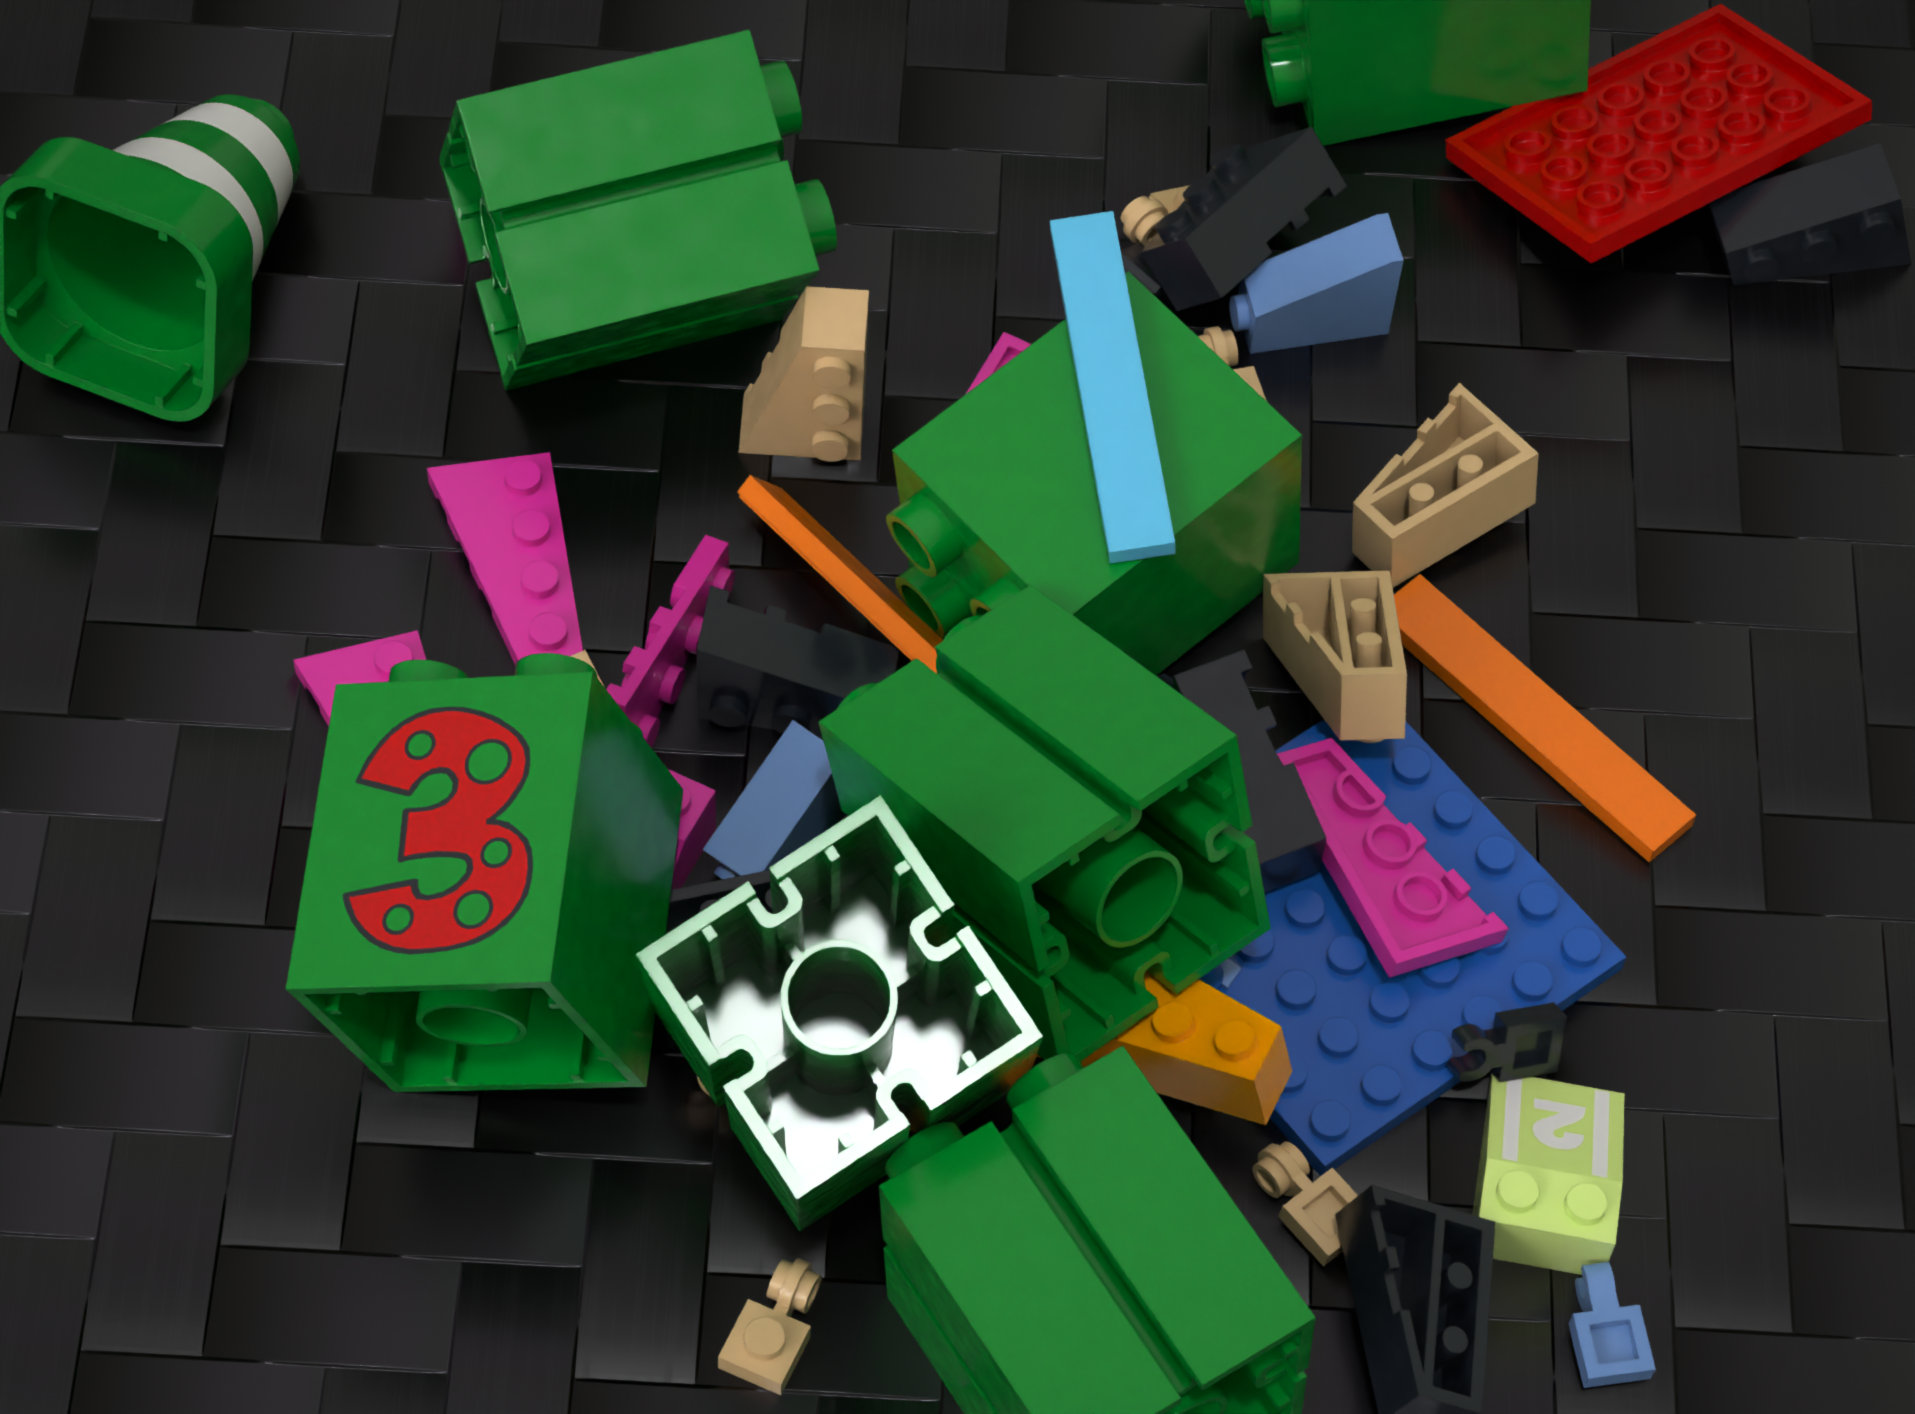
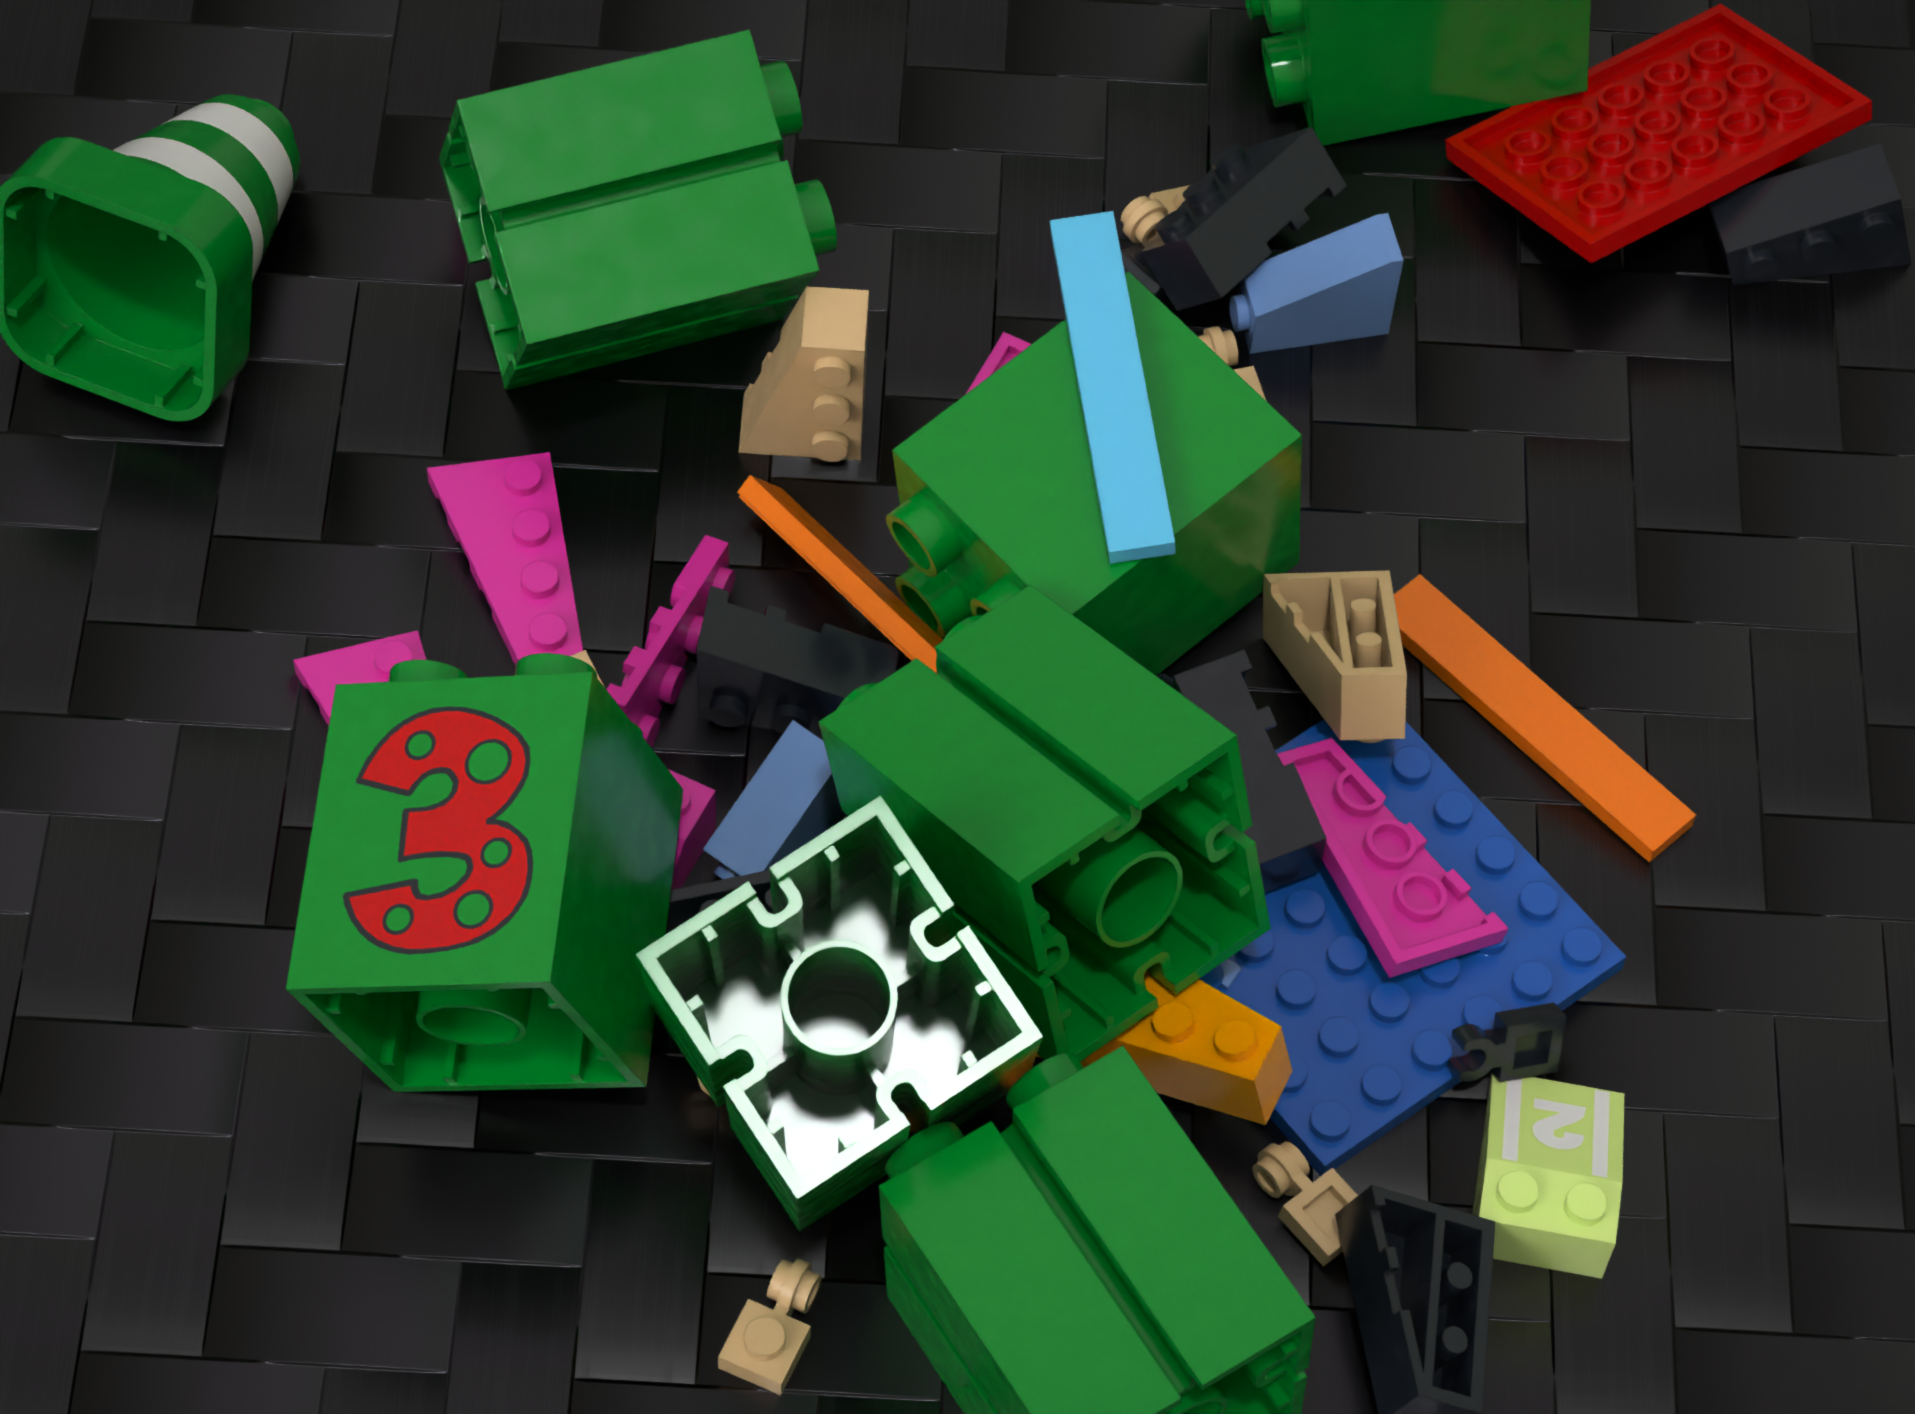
(1444, 490): tan wedge -> none
(1608, 1338): medium blue plate -> none

